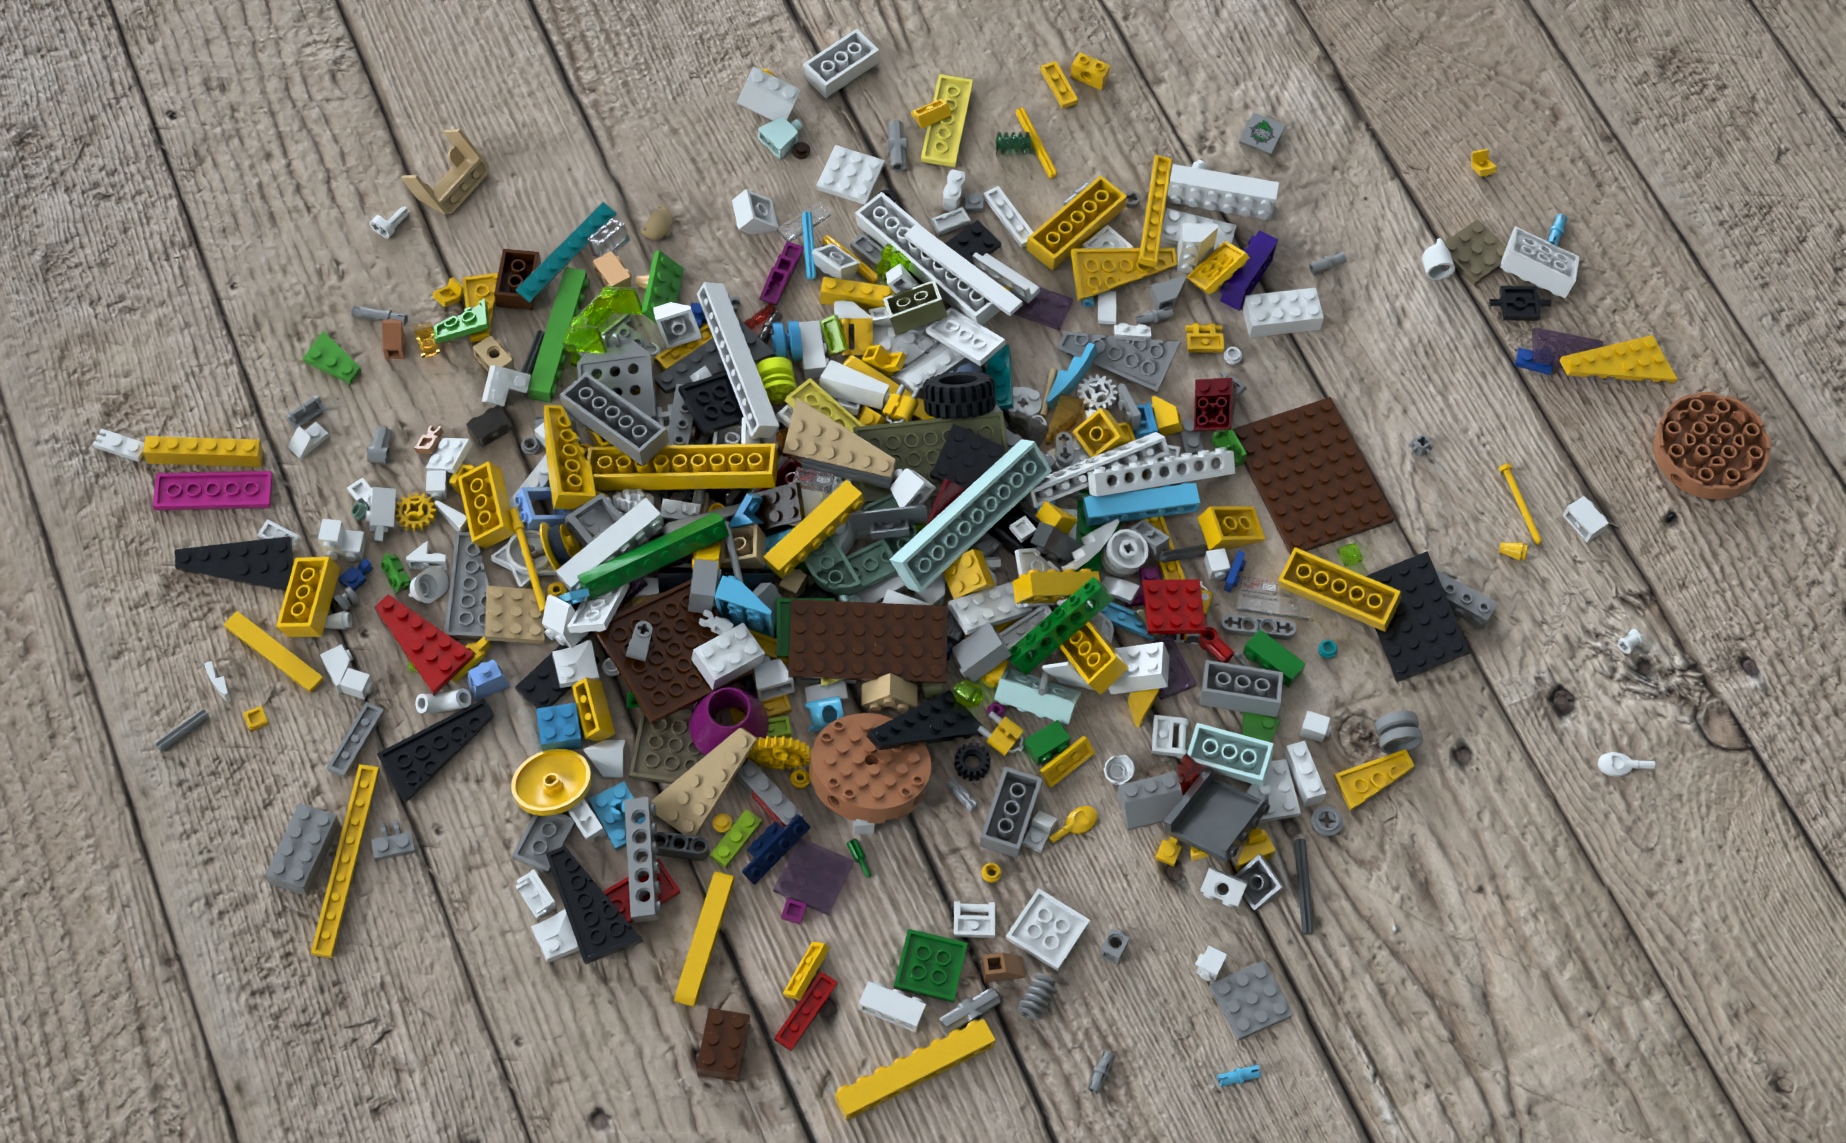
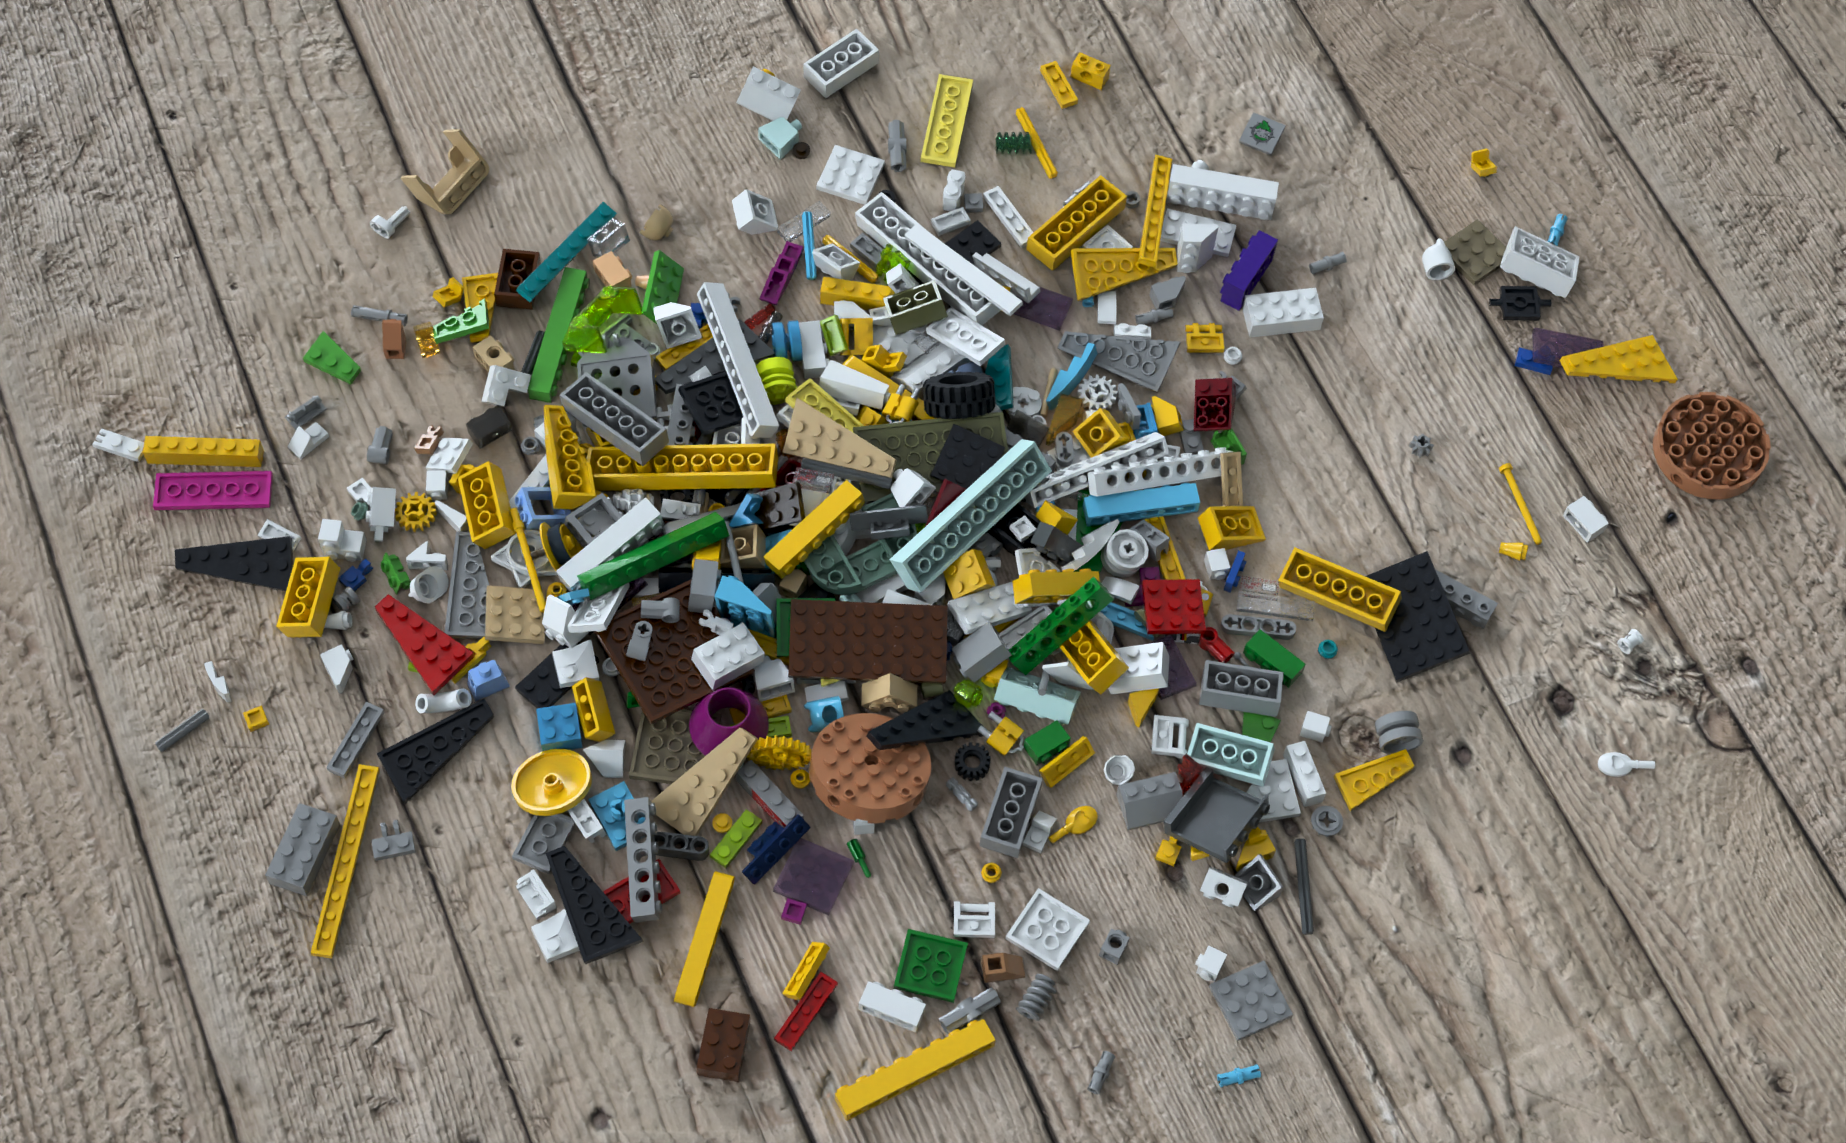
(273, 652): yellow tile -> none
(356, 683): white brick -> none
(667, 609): none -> light grey piece
(931, 113): yellow slope -> none
(1183, 553): dark grey axle -> none
(1217, 267): yellow plate -> none
(1231, 479): none -> tan plate
(1312, 476): reddish brown plate -> none
(1350, 554): clear neon green plate -> none

